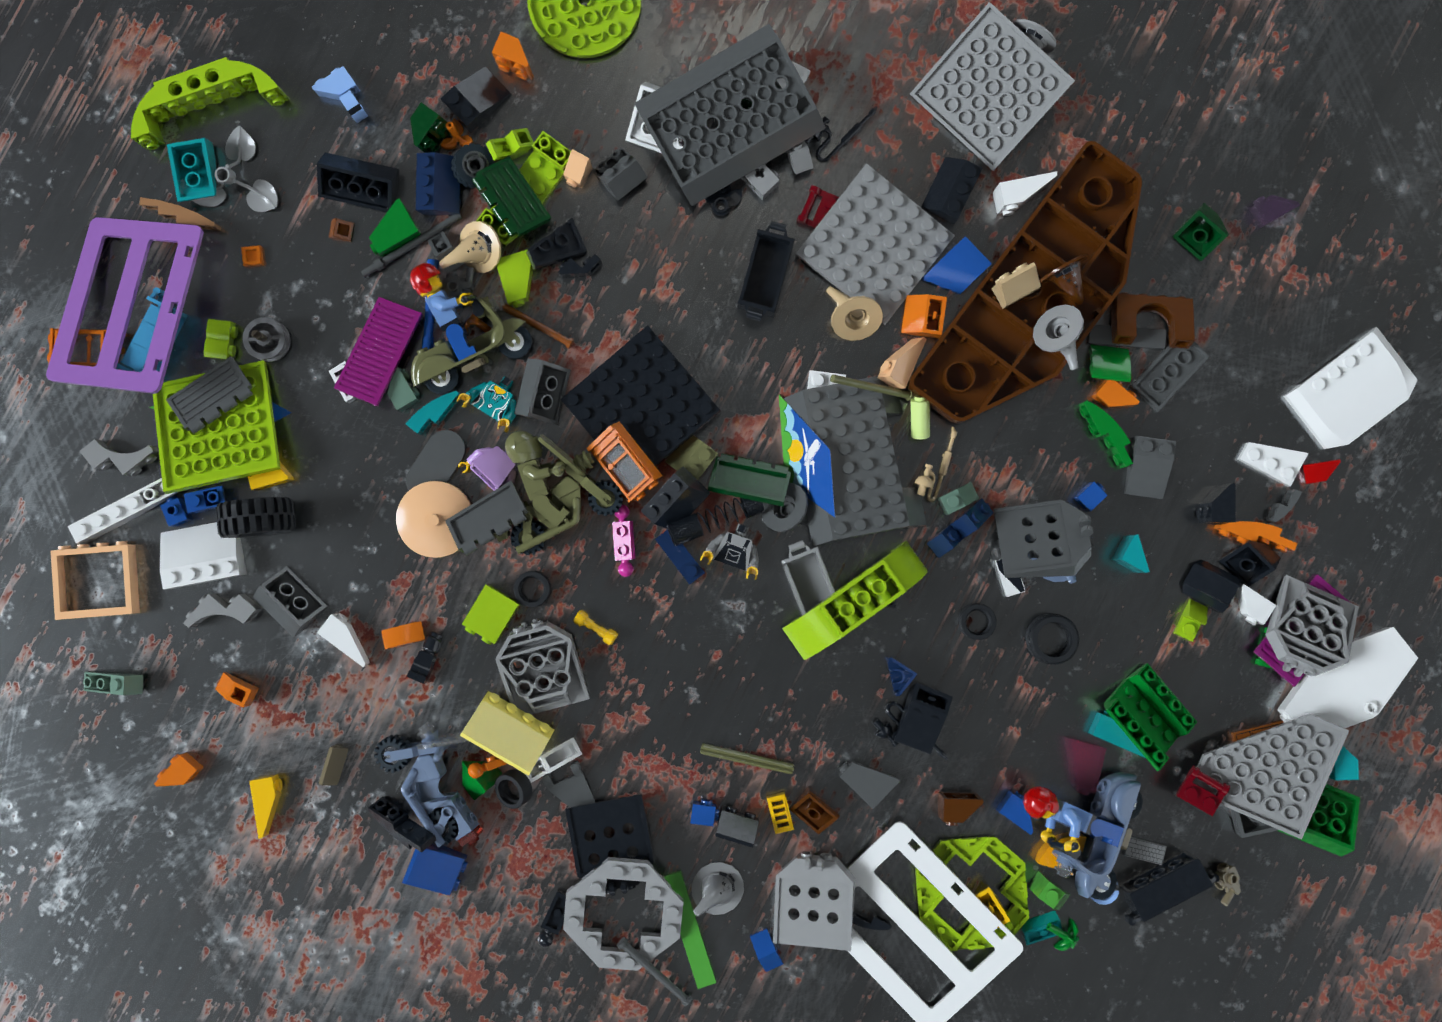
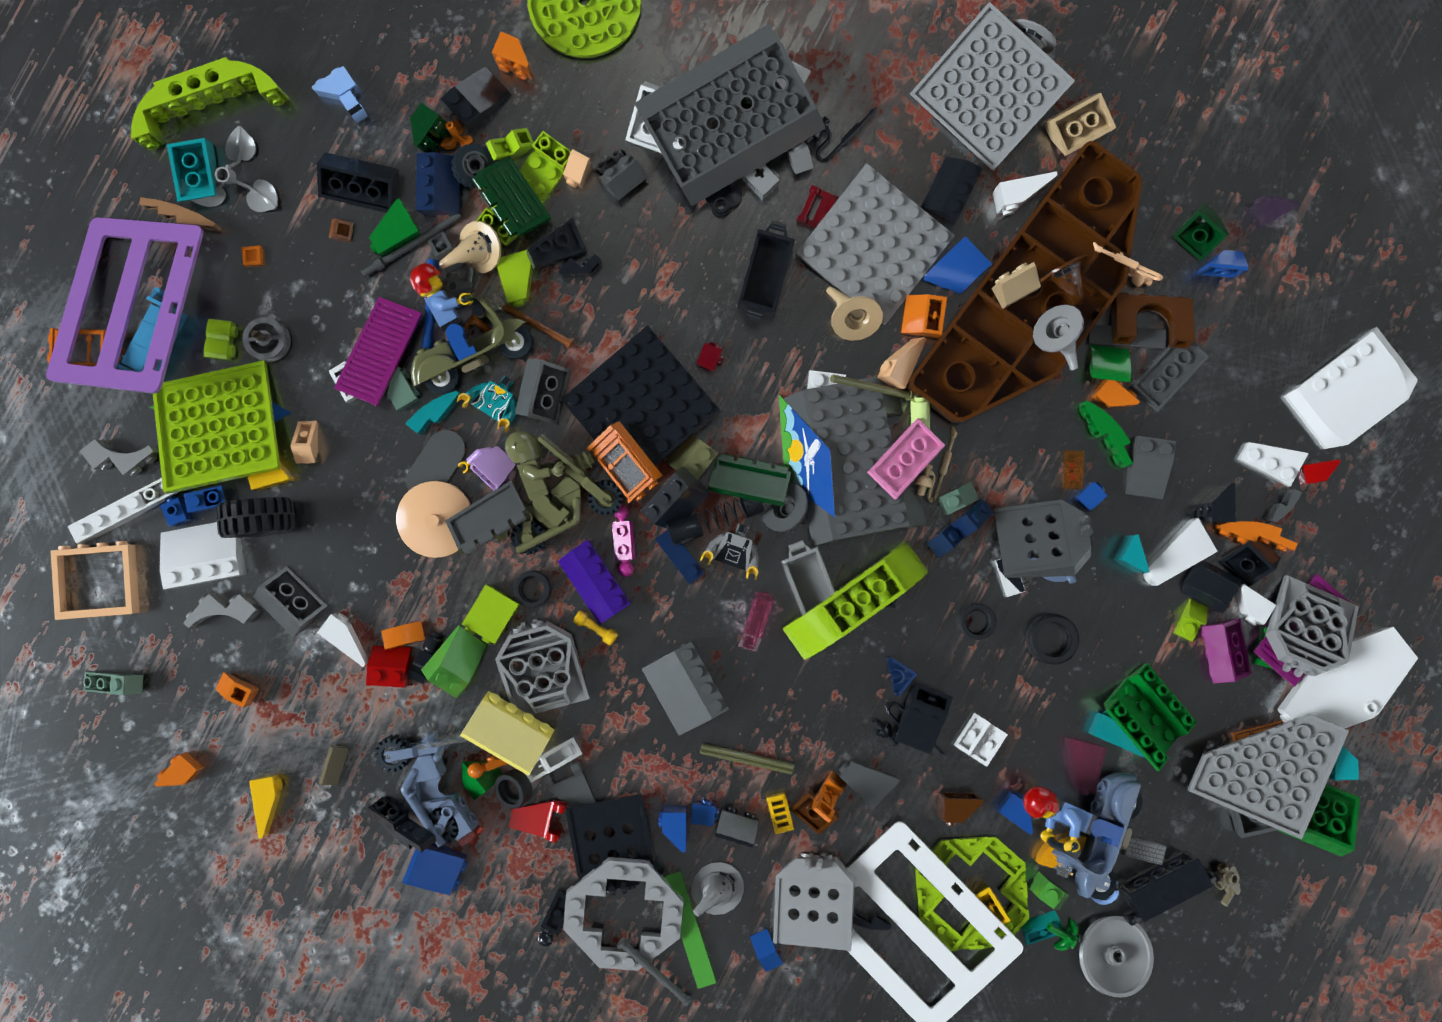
(209, 394): dark grey hinge -> none
(305, 442): none -> light nougat slope
(389, 667): none -> red slope
(455, 662): none -> bright green slope
(537, 819): none -> red flag
(594, 581): none -> dark purple slope
(674, 825): none -> blue slope
(685, 688): none -> dark grey slope
(710, 357): none -> dark red brick
(756, 621): none -> clear pink slope
(828, 795): none -> orange slope
(906, 458): none -> bright pink tile
(980, 739): none -> white slope
(1073, 470): none -> clear orange tile
(1080, 124): none -> tan slope
(1116, 956): none -> light grey dish
(1140, 275): none -> light nougat piece
(1181, 552): none -> white slope
(1199, 796): dark red plate -> none
(1225, 264): none -> blue slope
(1226, 651): none -> magenta slope

